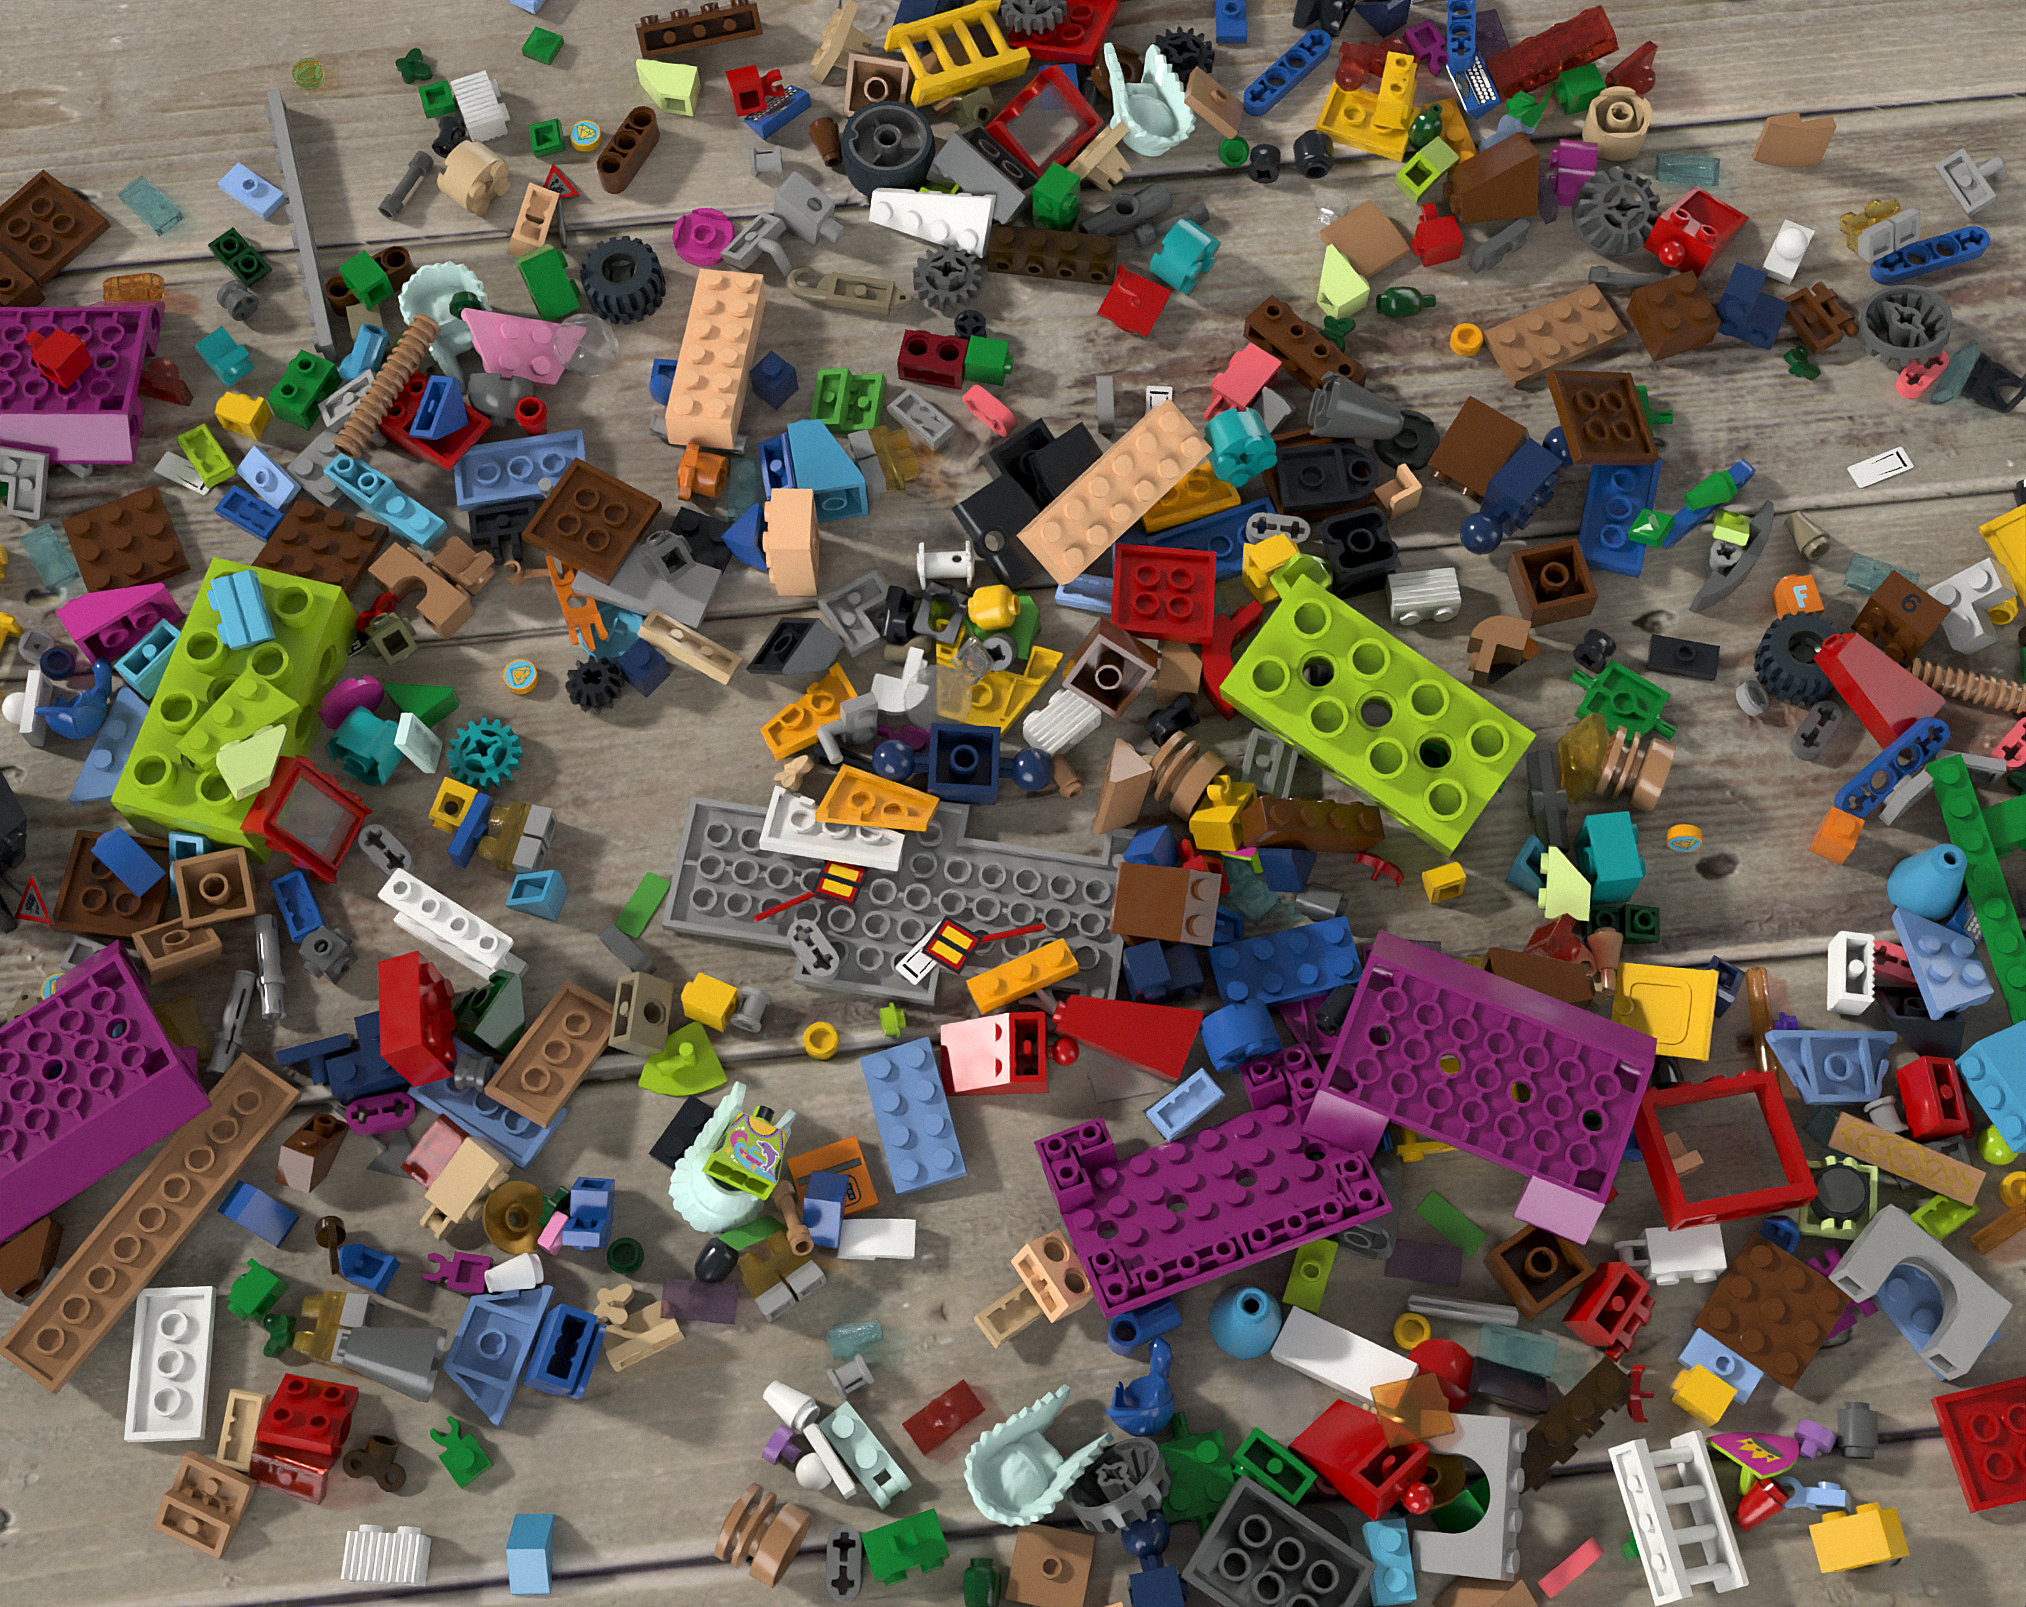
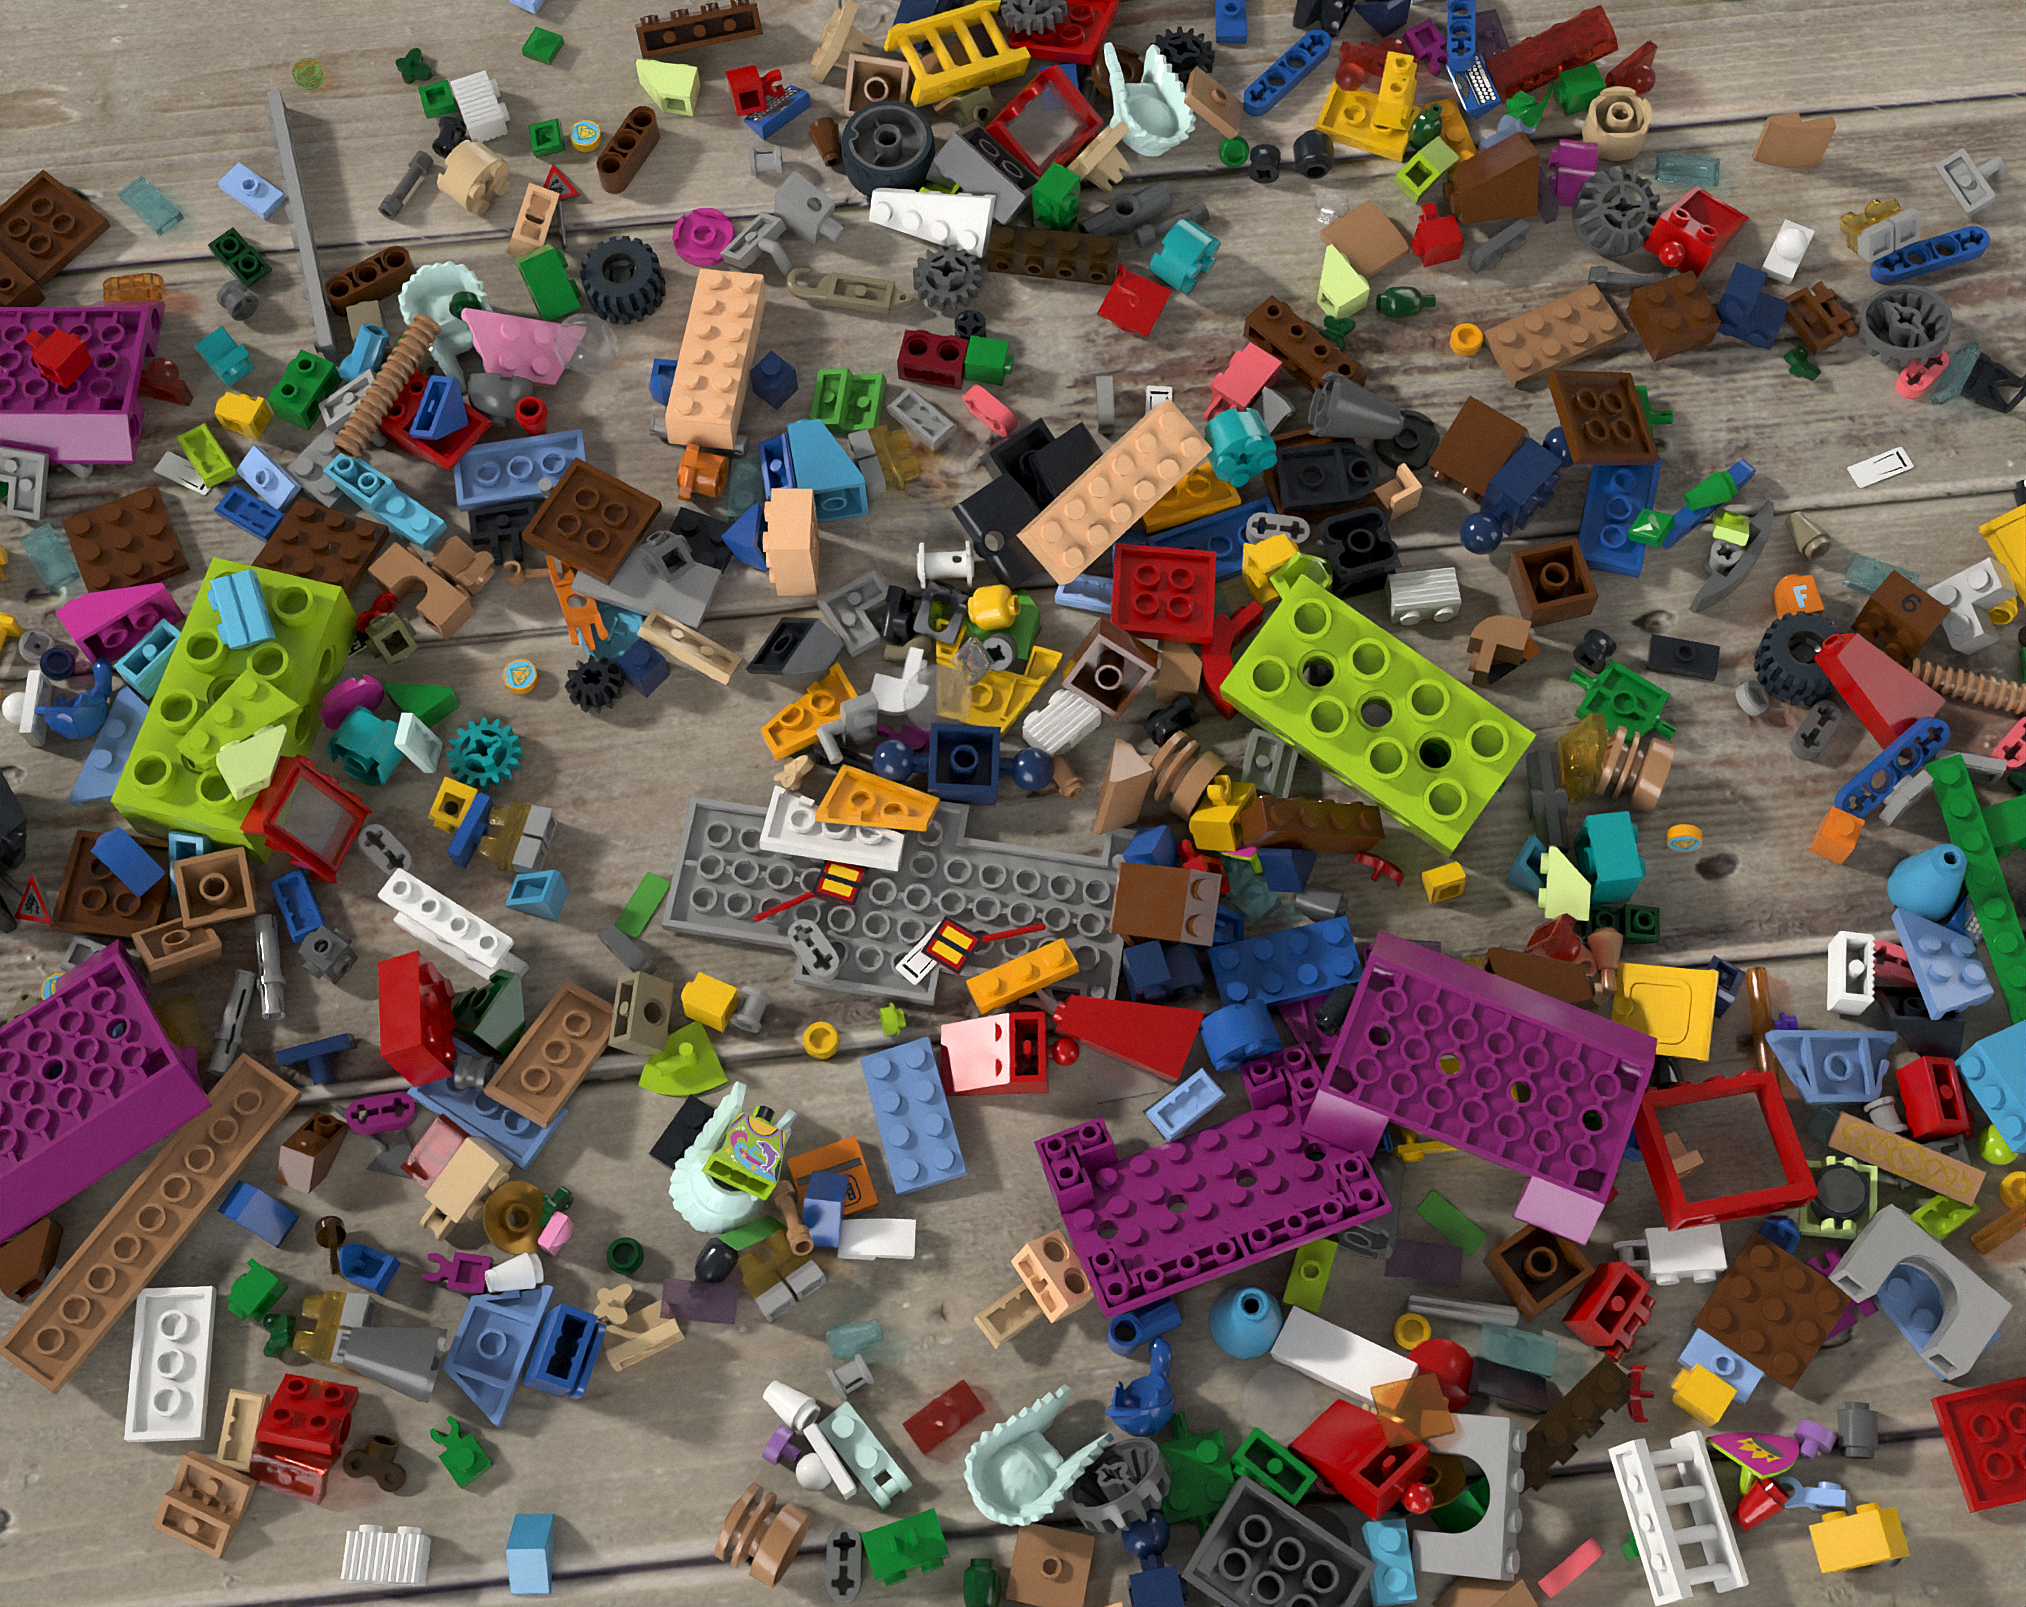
(365, 1071): dark blue brick -> none
(366, 280): green brick -> none
(590, 1213): blue brick -> none

